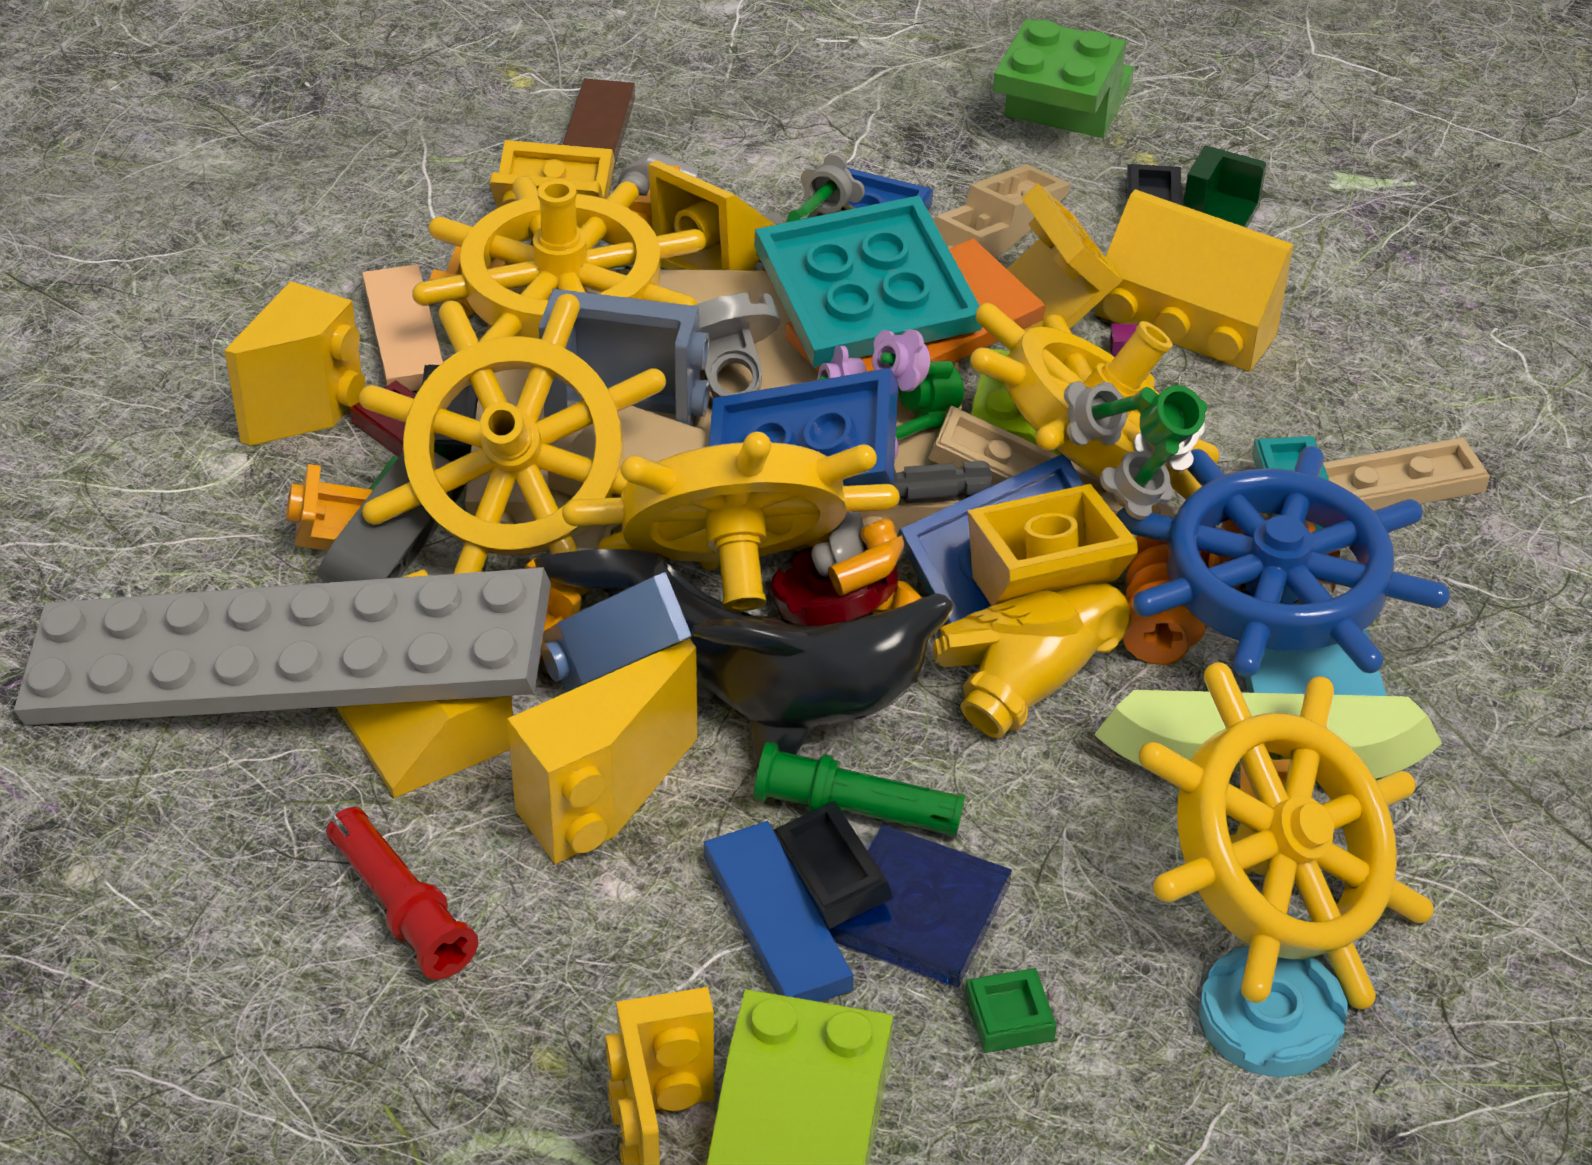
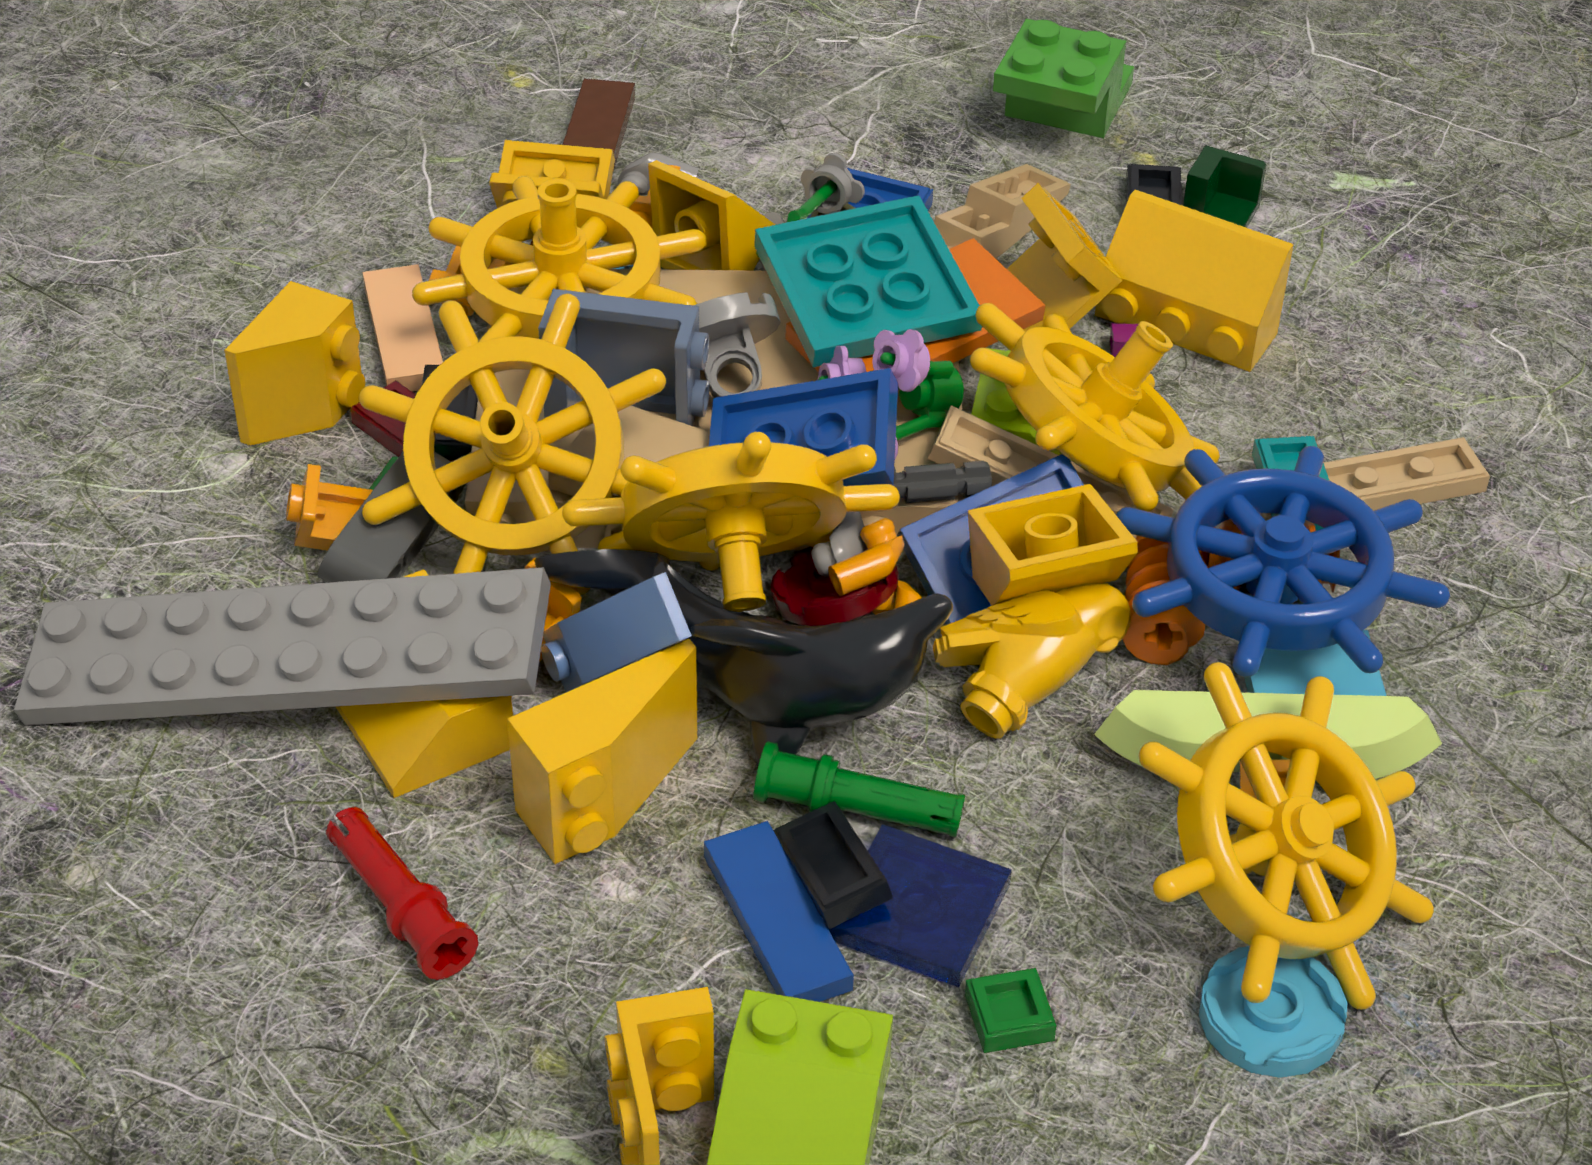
(1168, 433): plant -> none

